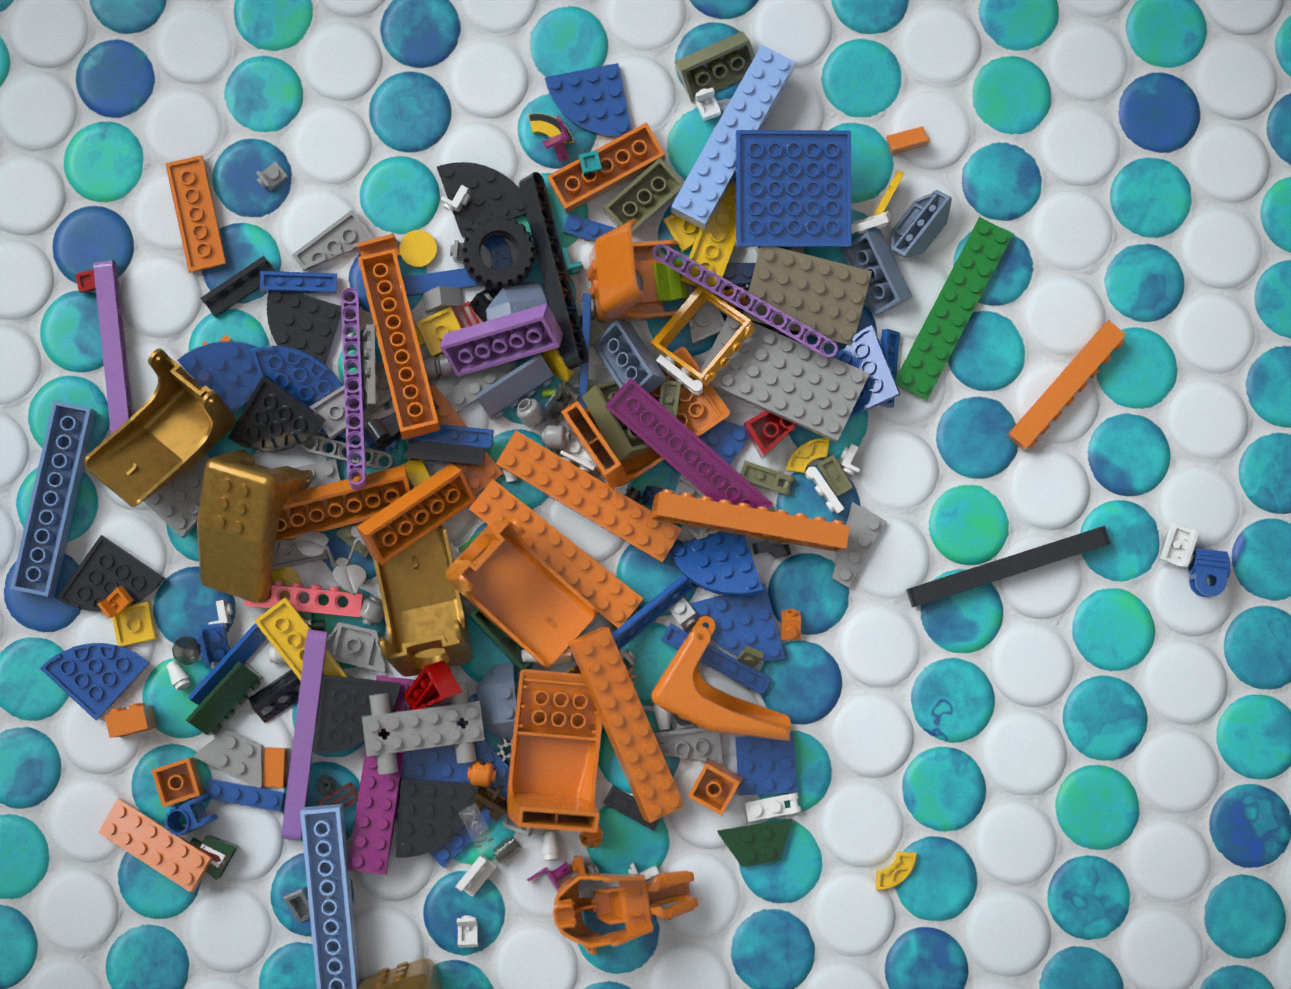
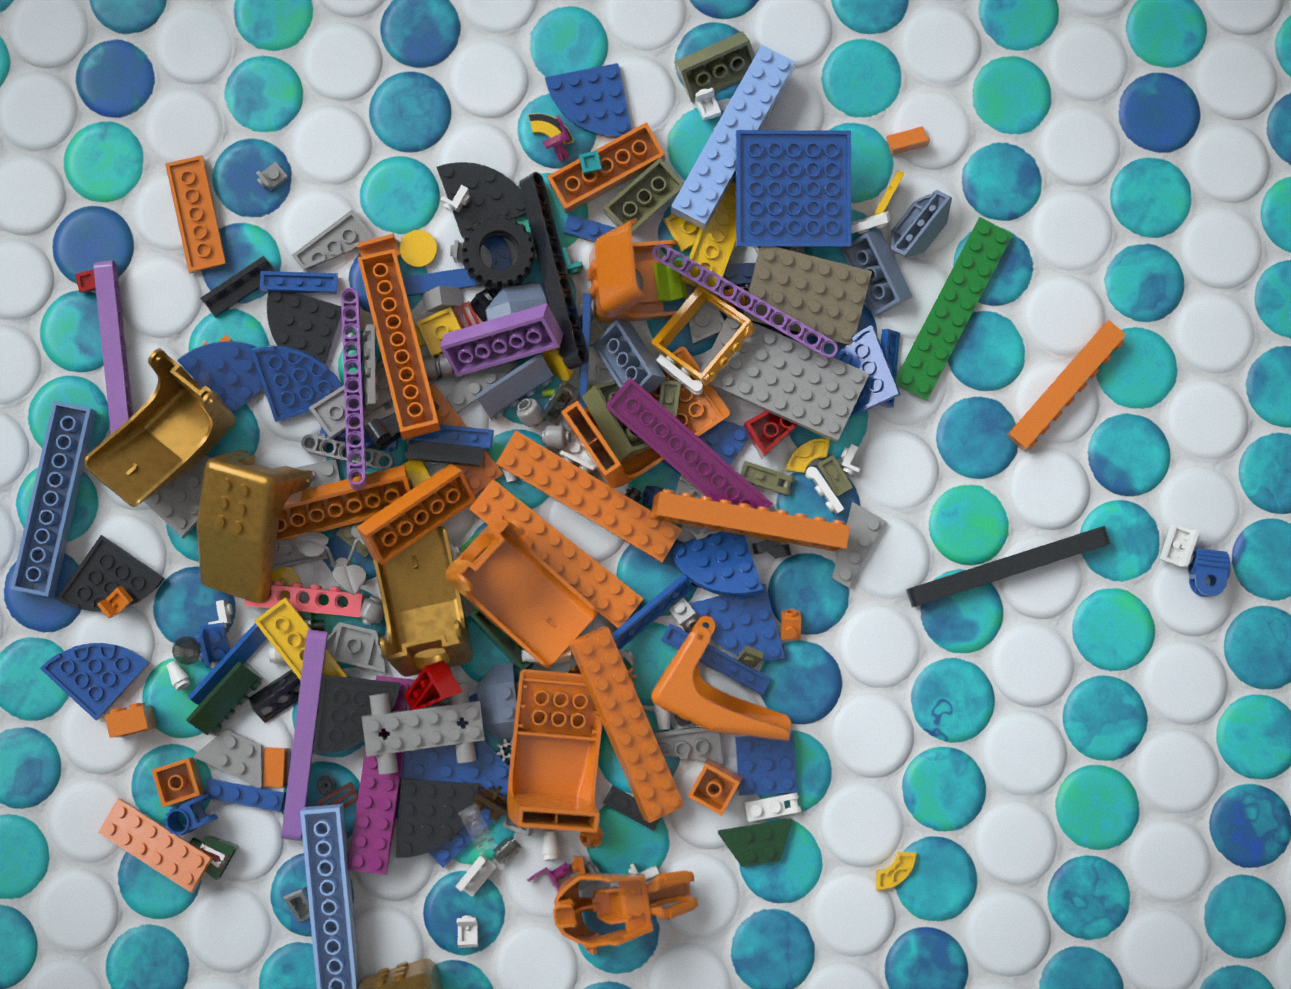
(135, 625): yellow tile -> none
(274, 419): black plate -> none
(481, 774): orange head -> none

